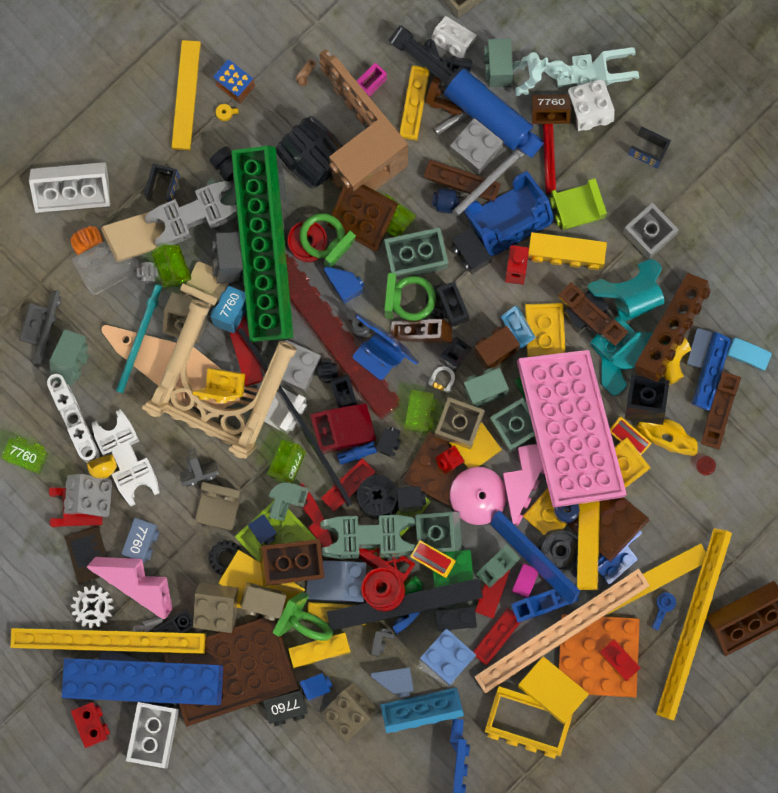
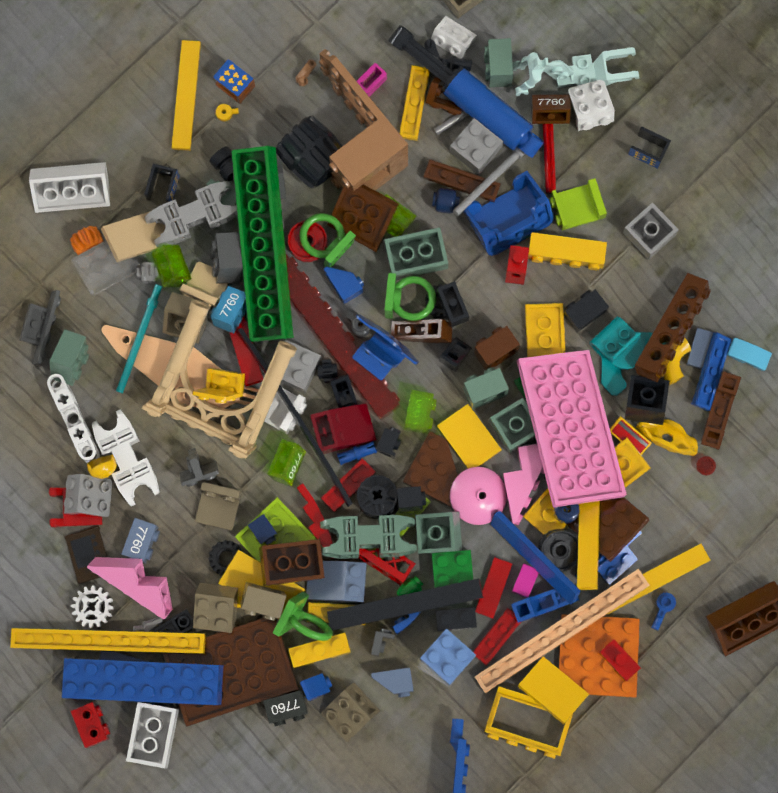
(25, 455): clear neon green brick -> none
(284, 495): sand green brick -> none
(391, 597): red wheel -> none
(421, 710): dark azure plate -> none
(433, 559): slope -> none
(448, 389): white piece -> none
(449, 459): red bracket -> none
(459, 423): dark tan brick -> none
(471, 251): black brick -> none
(498, 566): sand green brick -> none
(518, 326): dark azure plate -> none
(592, 315): reddish brown slope -> none
(636, 295): teal piece -> none
(694, 624): yellow plate -> none

